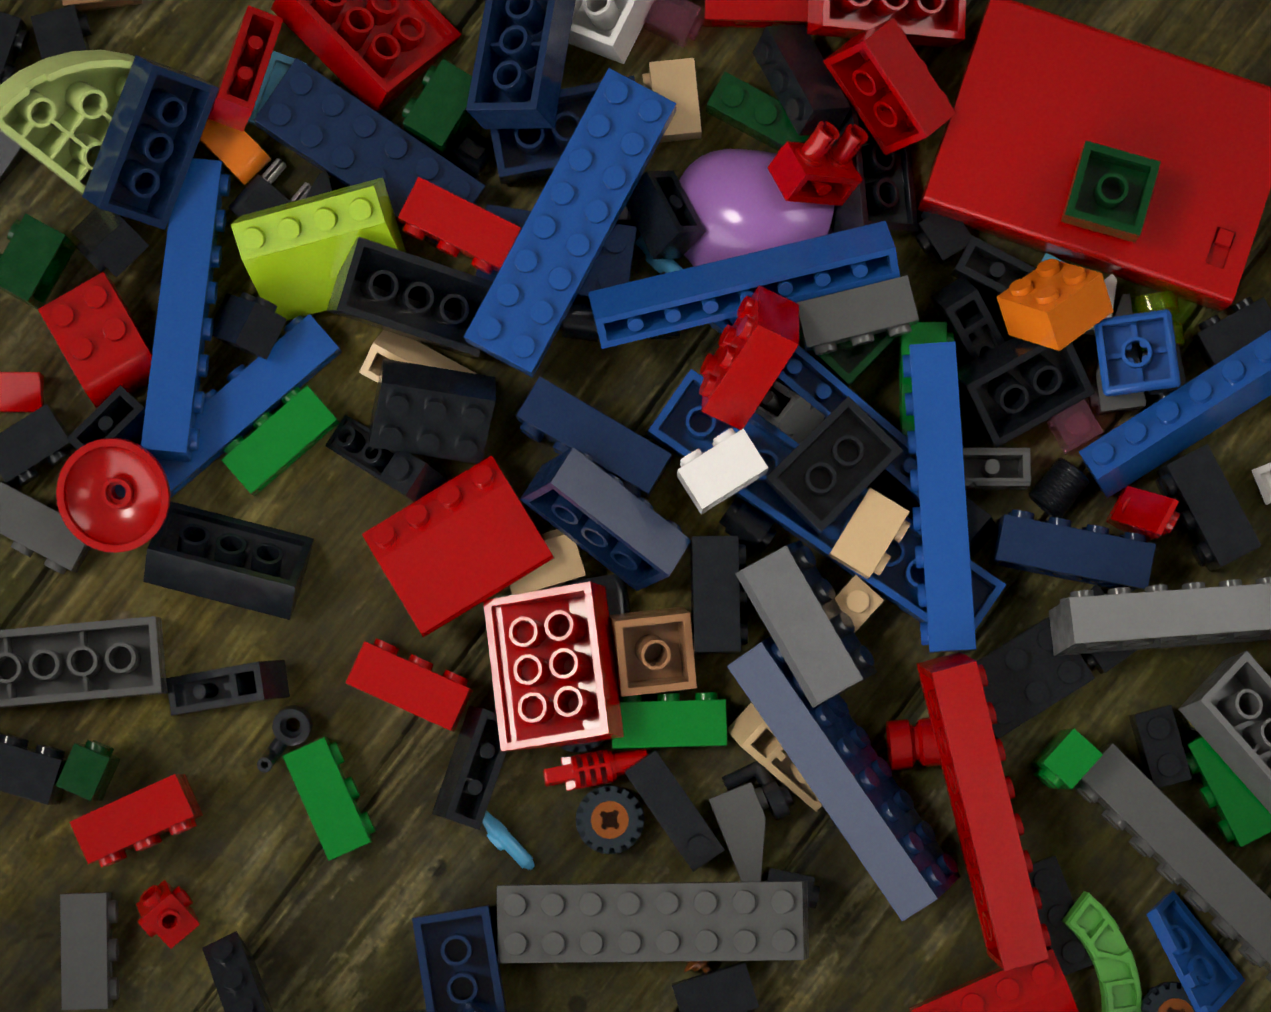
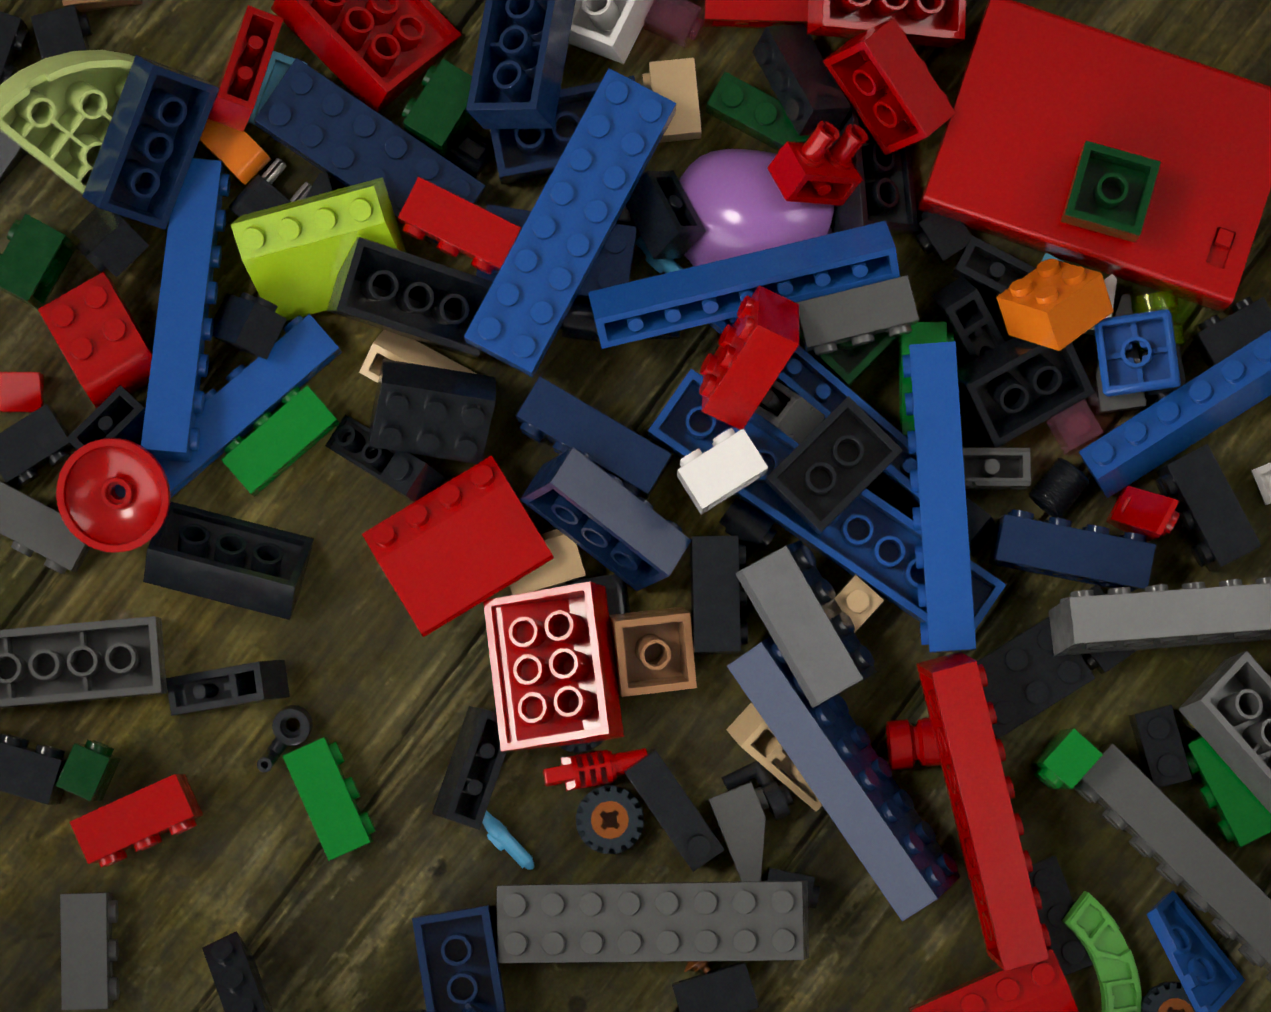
(167, 913): red brick -> none
(410, 684): red brick -> none
(672, 721): green brick -> none
(870, 534): tan brick -> none

